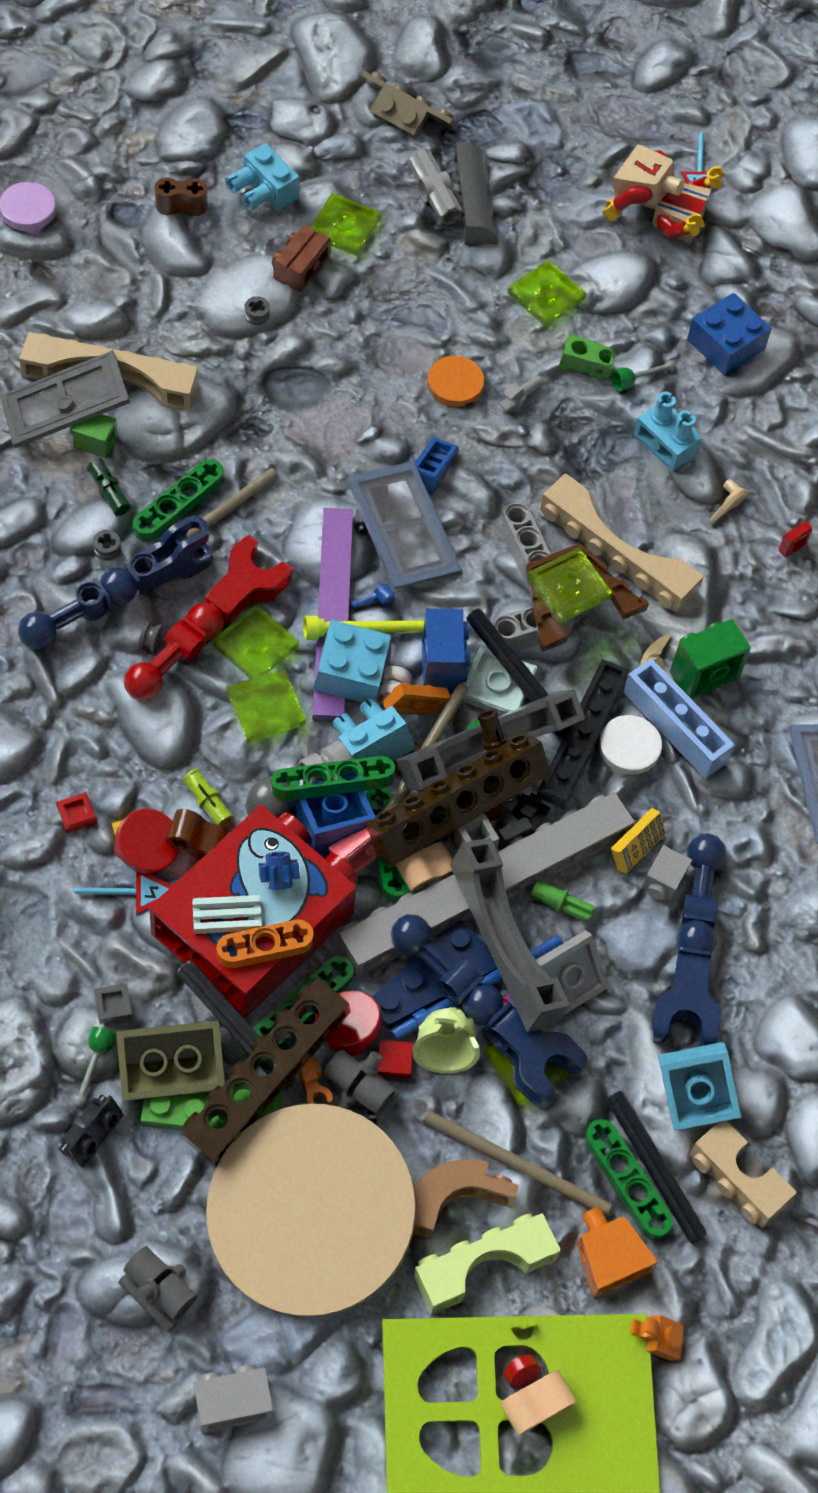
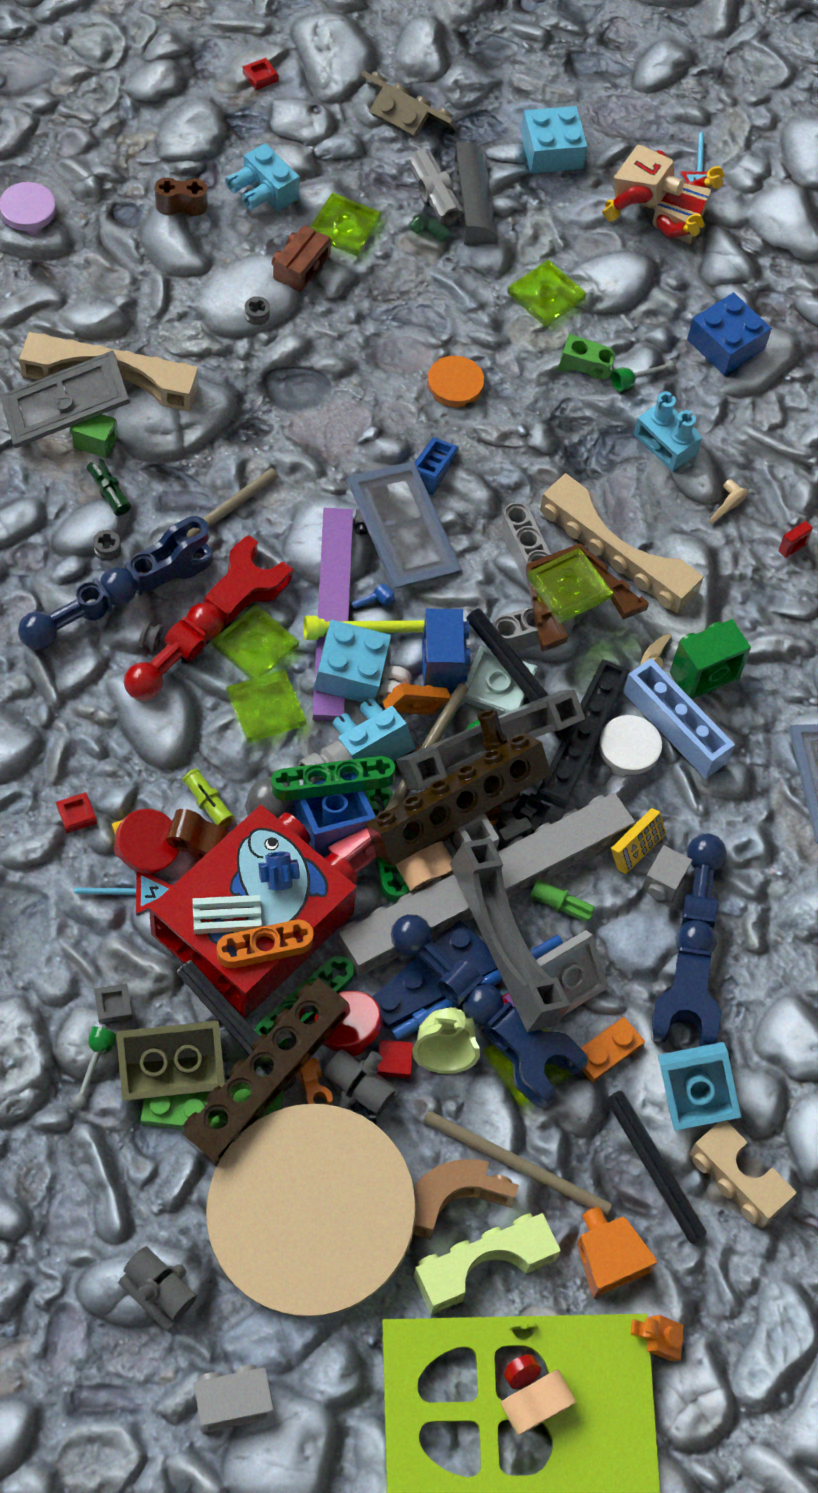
(100, 1119): black hinge -> none
(181, 502): green beam -> none
(260, 74): none -> red tile
(429, 223): none -> clear green arm
(515, 393): light grey bar -> none
(553, 139): none -> medium azure brick
(611, 1048): none -> orange plate
(632, 1177): green beam -> none

